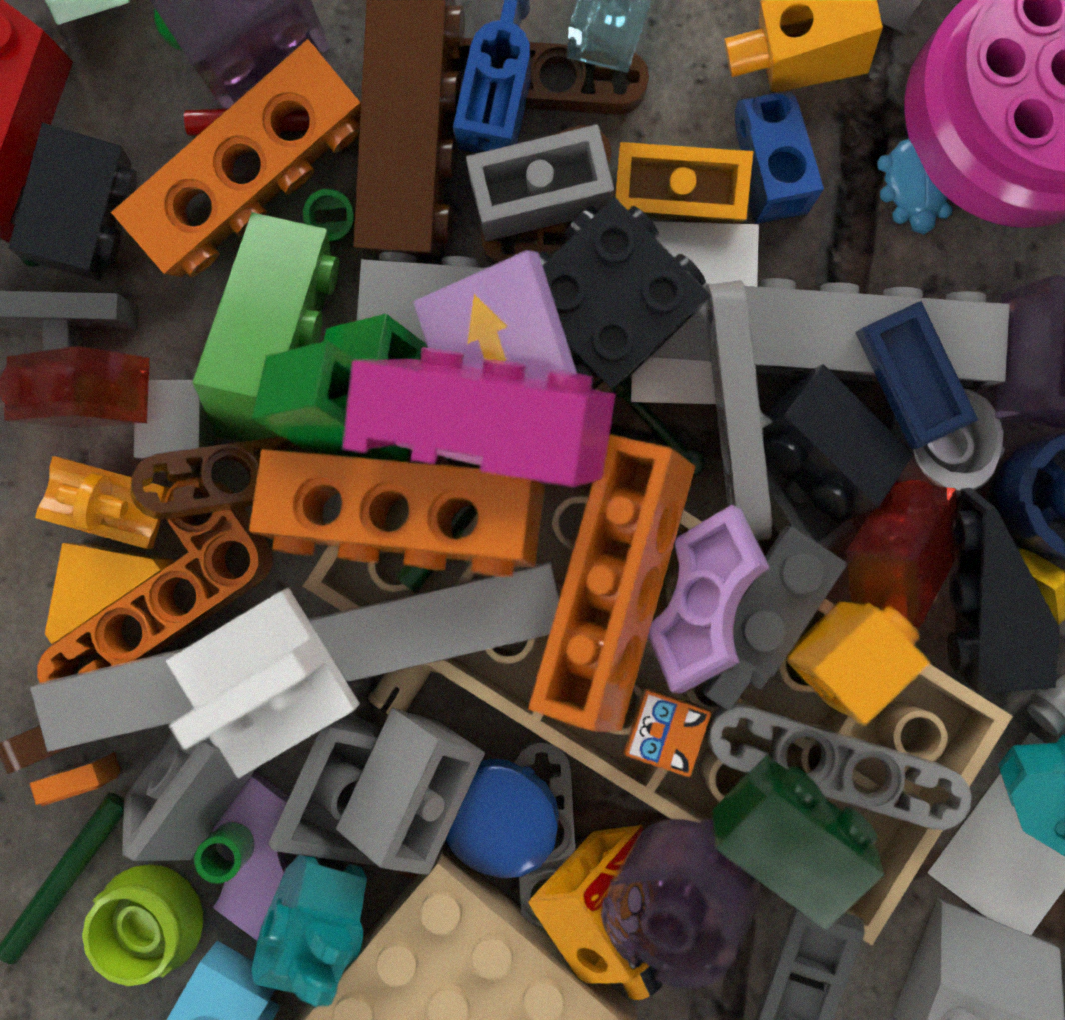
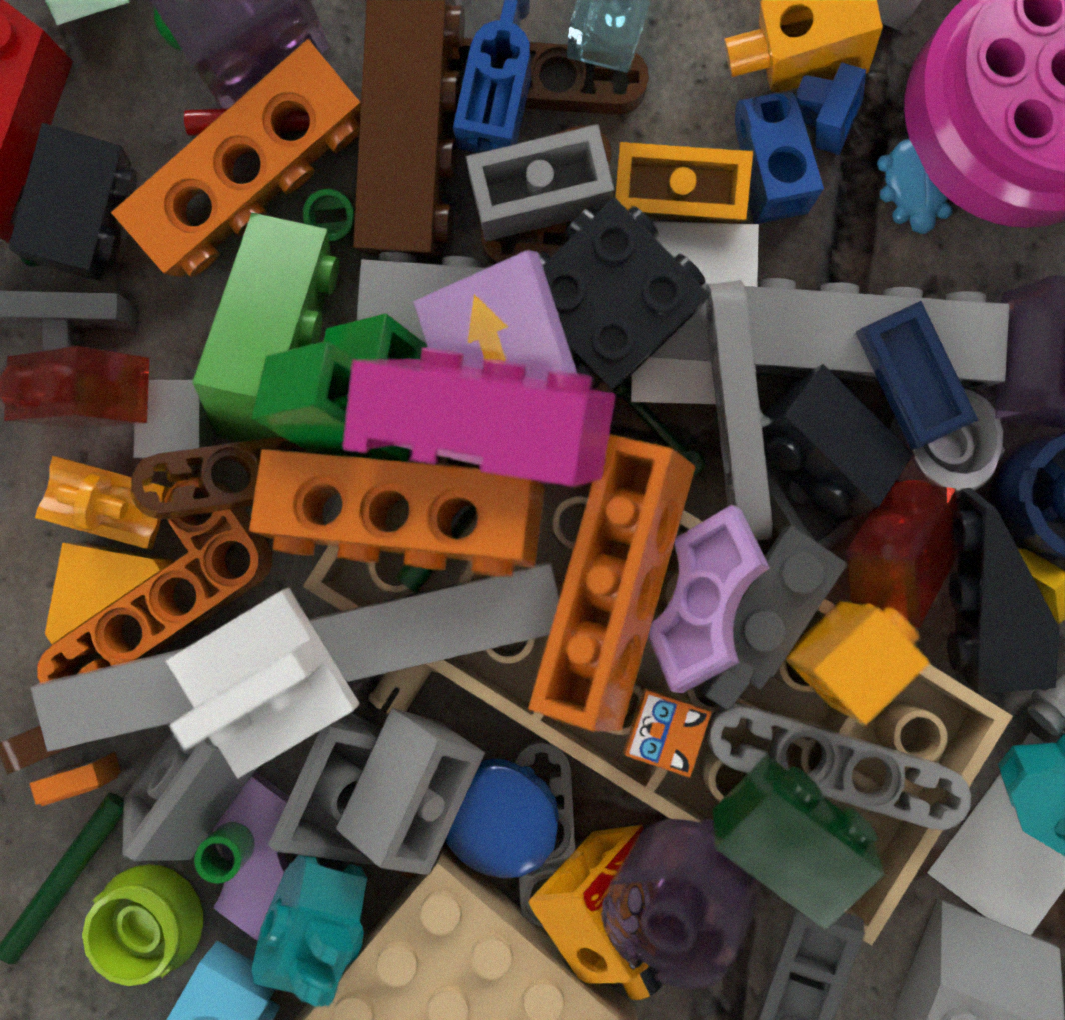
(832, 105): none -> blue tile

